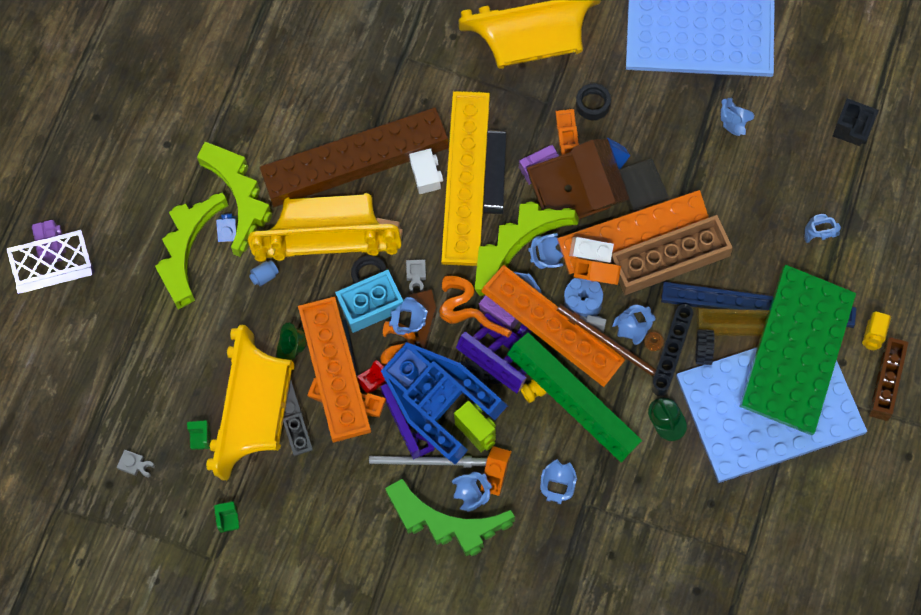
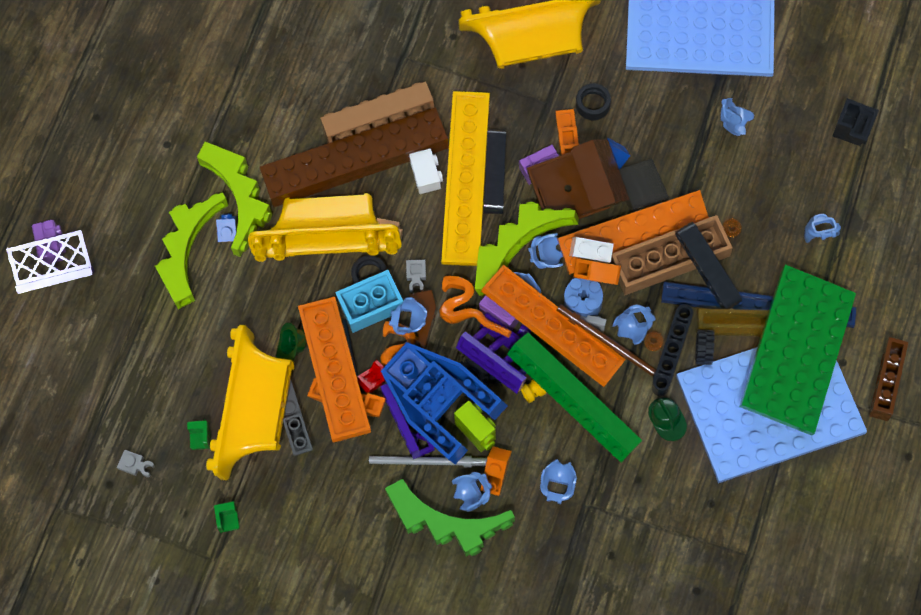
(263, 273): medium blue brick -> none
(377, 112): none -> medium nougat brick
(708, 266): none -> black beam
(732, 223): none -> clear orange plate
(876, 330): yellow brick -> none

